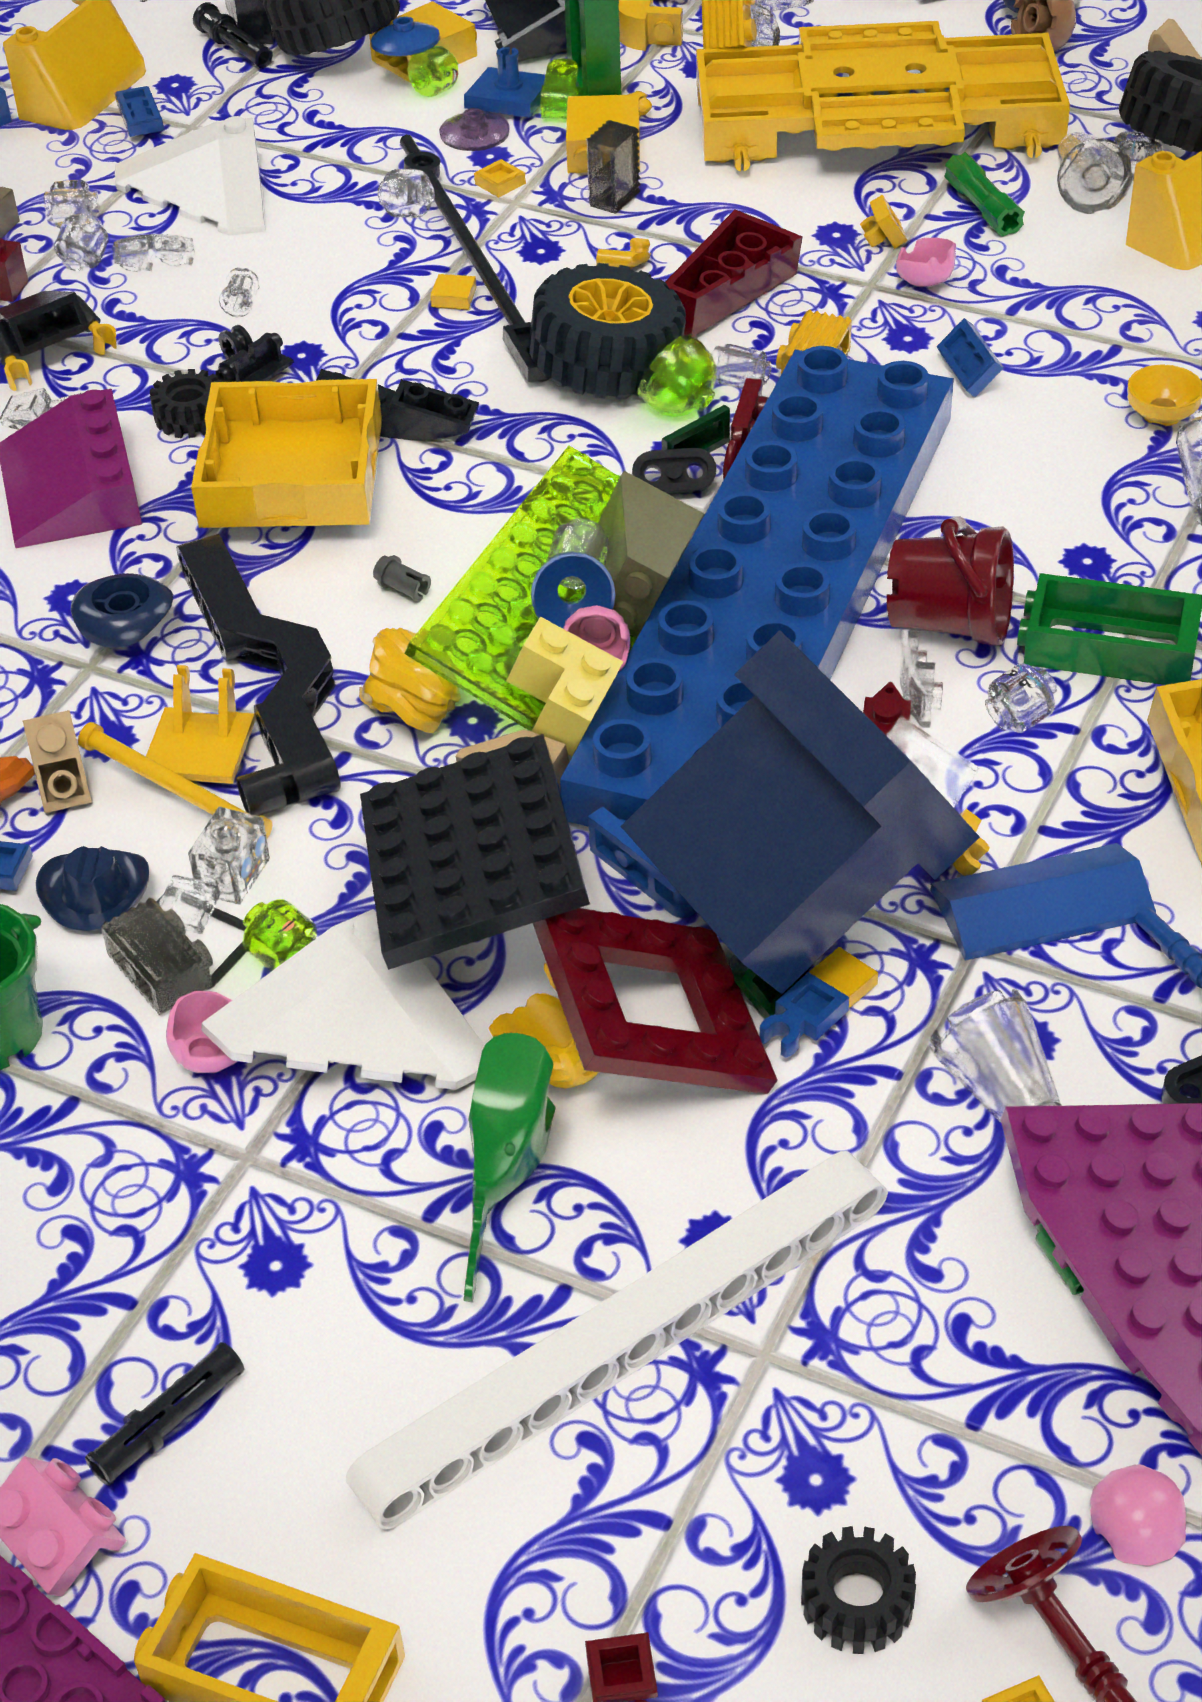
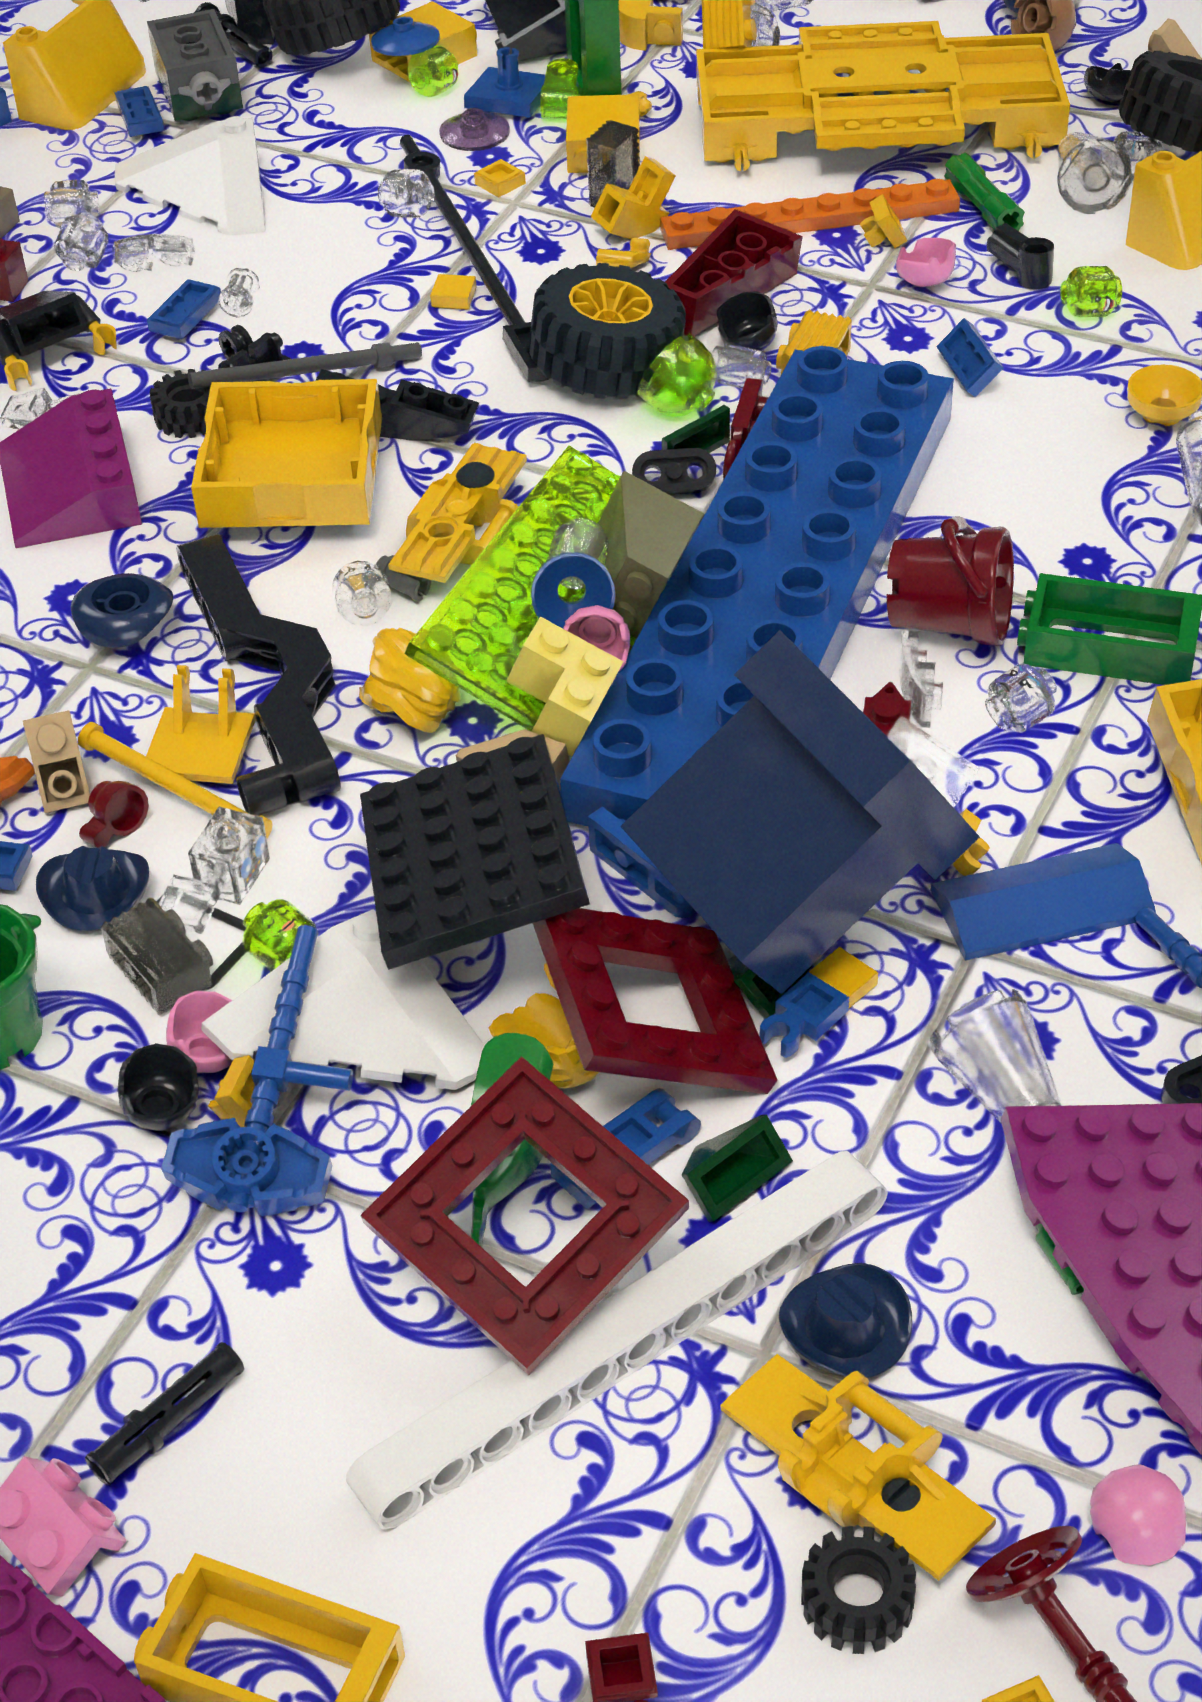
(117, 810): none -> dark red piece
(158, 1087): none -> black hair
(184, 309): none -> blue plate
(195, 65): none -> dark grey piece
(235, 1091): none -> yellow tile
(262, 1161): none -> blue bar
(361, 588): none -> clear head
(379, 356): none -> dark grey bar
(443, 520): none -> yellow piece
(517, 1318): none -> dark red plate
(639, 209): none -> yellow brick
(639, 1133): none -> blue plate
(734, 1165): none -> dark green slope
(747, 320): none -> black hair
(817, 213): none -> orange plate
(848, 1320): none -> dark blue hat
(849, 1481): none -> yellow piece
(1028, 256): none -> black piece
(1091, 291): none -> clear neon green head
(1106, 83): none -> black hair

